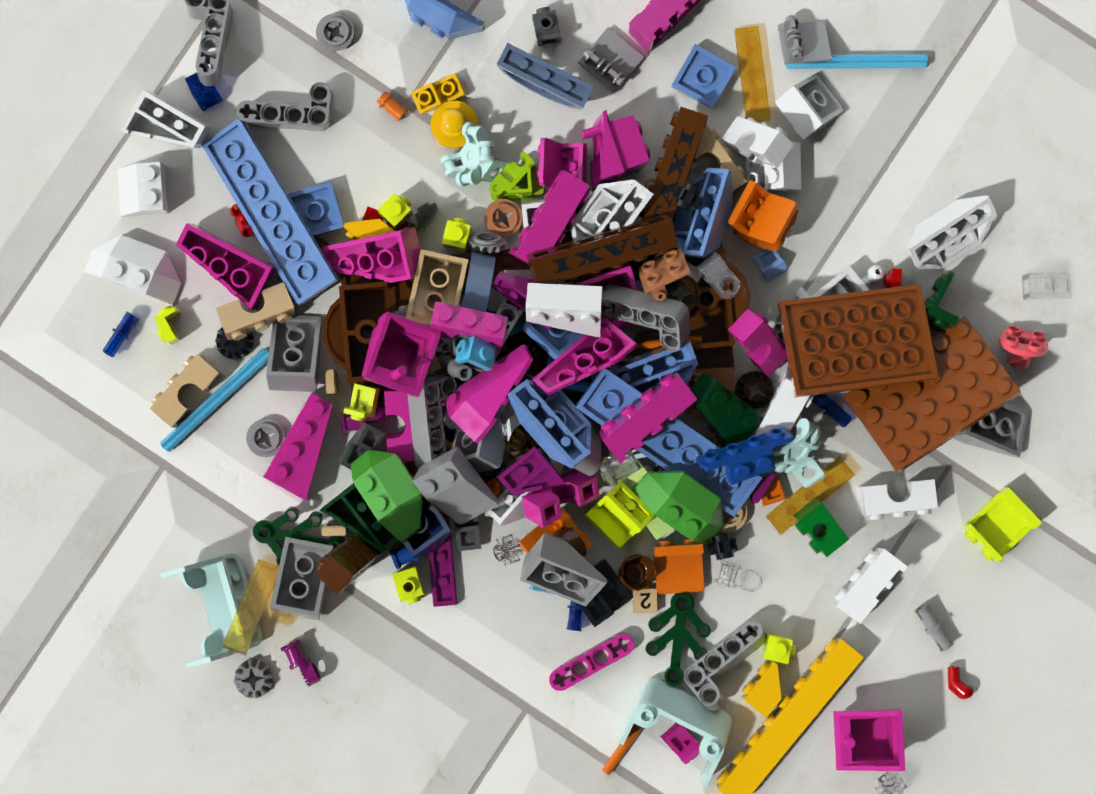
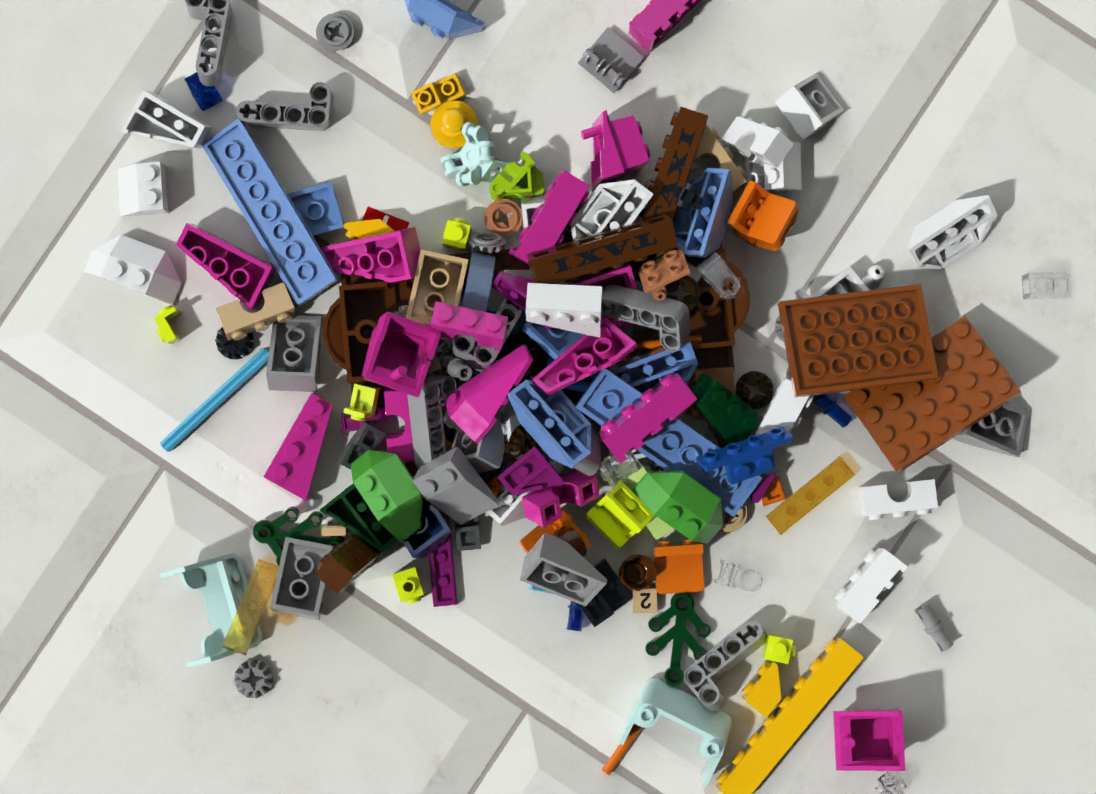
(120, 333): clear blue axle -> none
(169, 404): tan arch -> none
(241, 222): red arm -> none
(254, 435): light grey gear -> none
(297, 658): magenta connector -> none
(331, 382): tan tile -> none
(391, 106): orange pin -> none
(396, 211): neon yellow brick -> none
(401, 556): blue bush -> none
(425, 216): clear smoke slope -> none
(476, 352): medium azure bracket -> none
(507, 549): clear gear -> none
(544, 78): sand blue window -> none
(548, 34): dark grey brick -> none
(558, 157): dark pink bracket -> none
(593, 665): dark pink beam -> none
(681, 742): dark pink bracket -> none
(703, 76): medium blue plate -> none
(722, 546): black gear -> none
(752, 73): clear yellow tile -> none
(760, 340): dark pink arch -> none
(770, 264): light blue slope -> none
(800, 453): light aqua piece -> none
(804, 41): light grey hinge -> none
(829, 538): green brick -> none
(867, 61): medium azure axle -> none
(893, 278): red plate -> none
(938, 317): dark green bracket -> none
(956, 686): red arm -> none
(1000, 524): neon yellow panel -> none
(1022, 346): coral plate -> none

